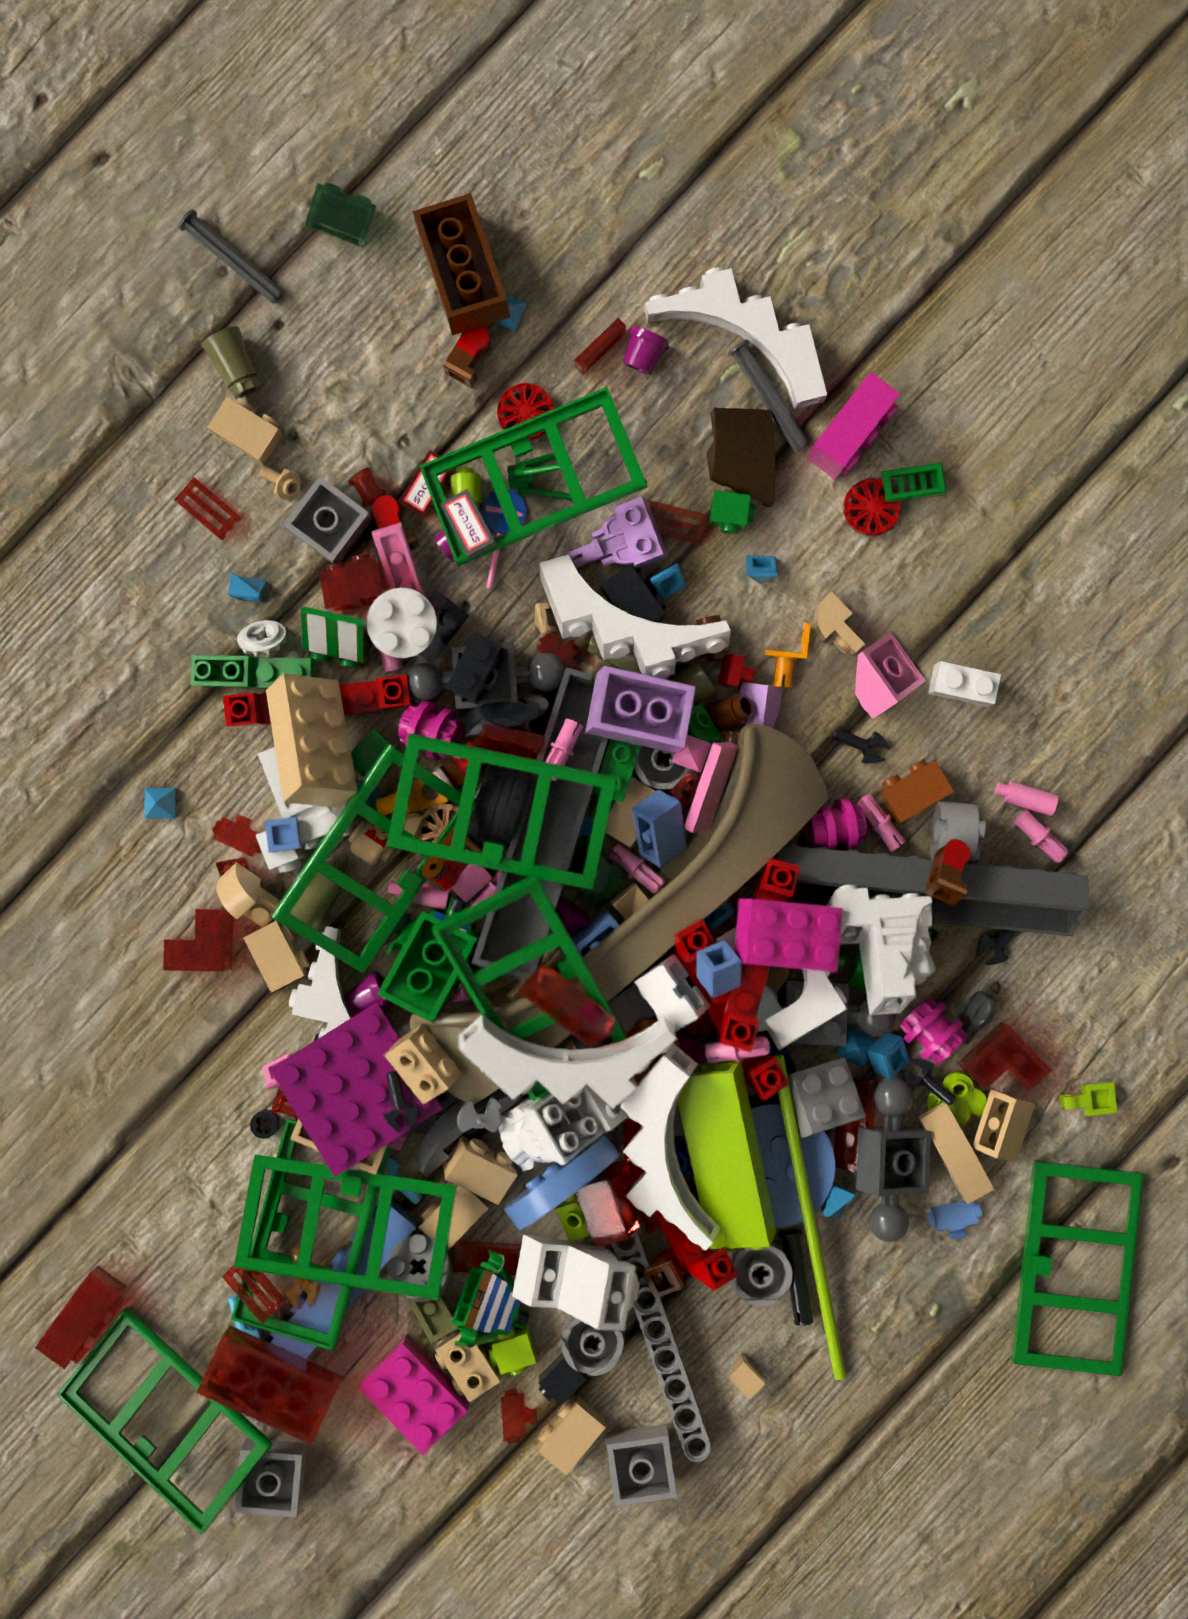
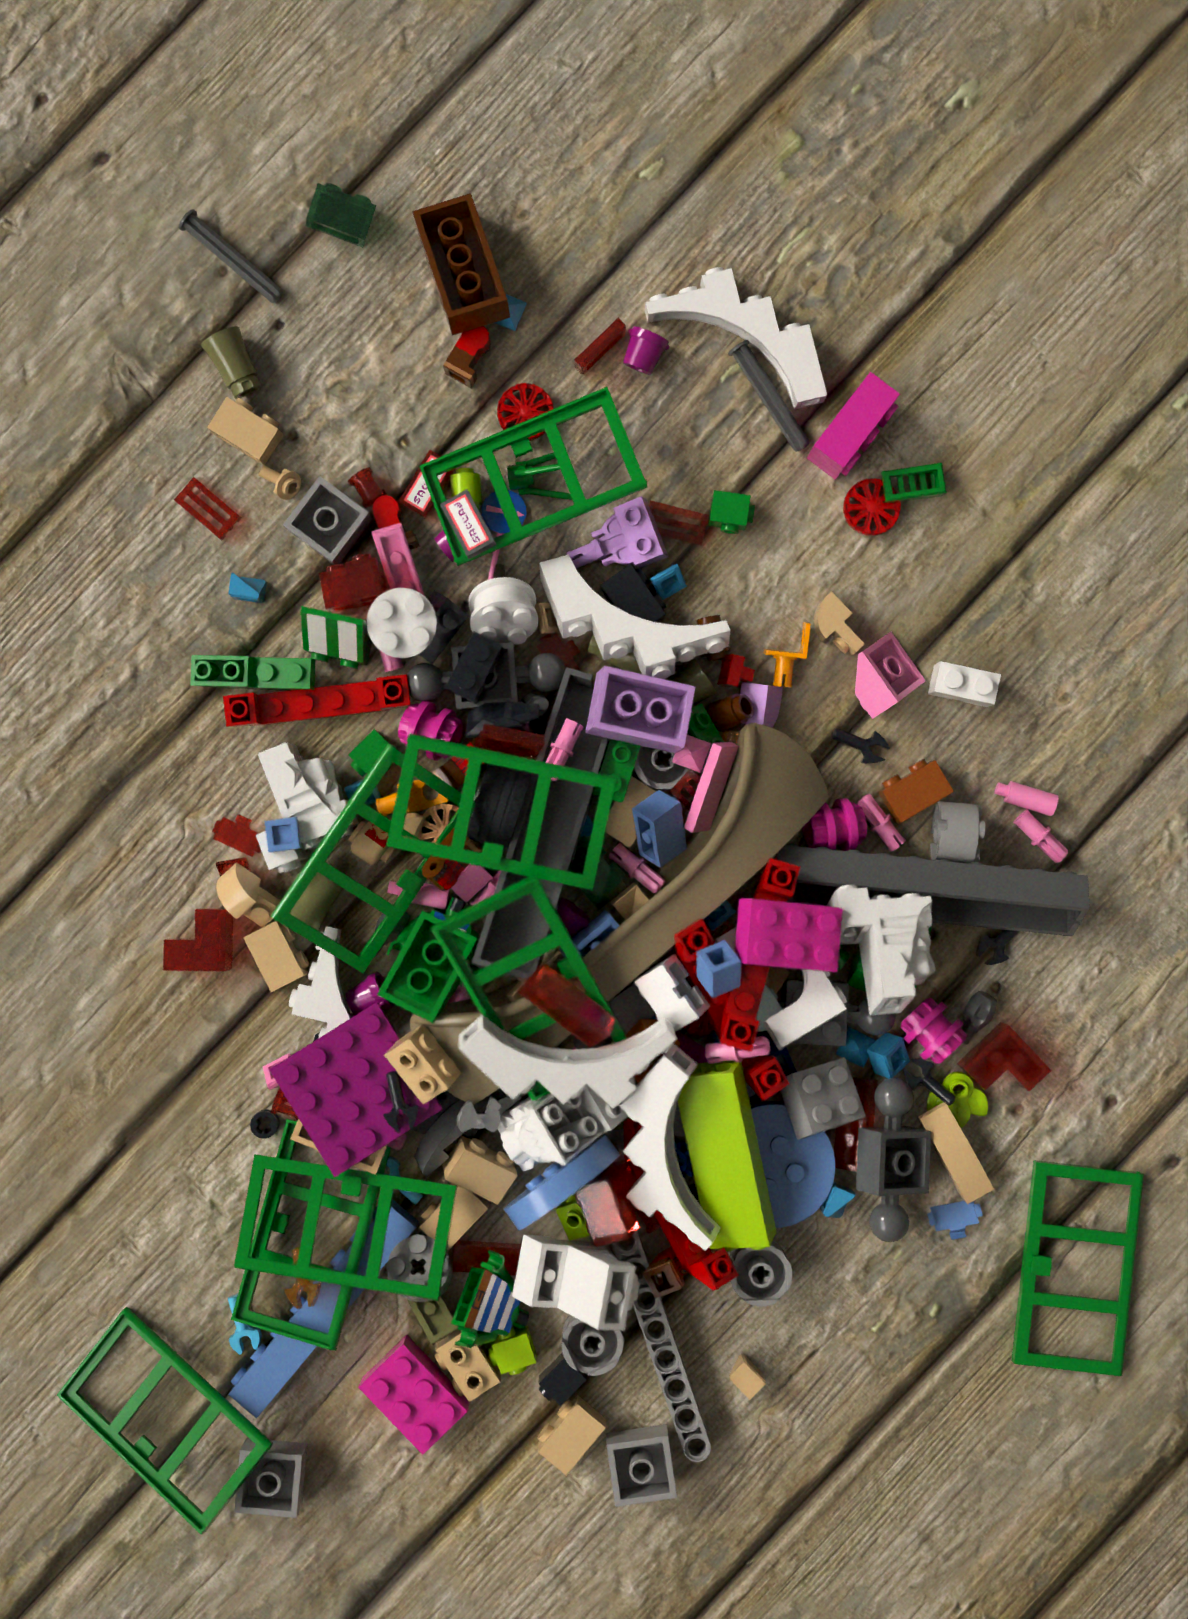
(82, 1318): clear red brick -> none
(160, 802): dark azure slope -> none
(251, 637): white gear -> none
(269, 1384): clear red brick -> none
(274, 1293): clear red tile -> none
(311, 741): tan brick -> none
(503, 609): none -> white wheel
(515, 1416): clear red piece -> none
(743, 452): dark brown slope -> none
(761, 568): dark azure slope -> none
(799, 1287): black pin -> none
(811, 1227): lime piece -> none
(946, 872): reddish brown leg -> none
(1003, 1126): tan brick -> none
(1094, 1098): lime plate -> none

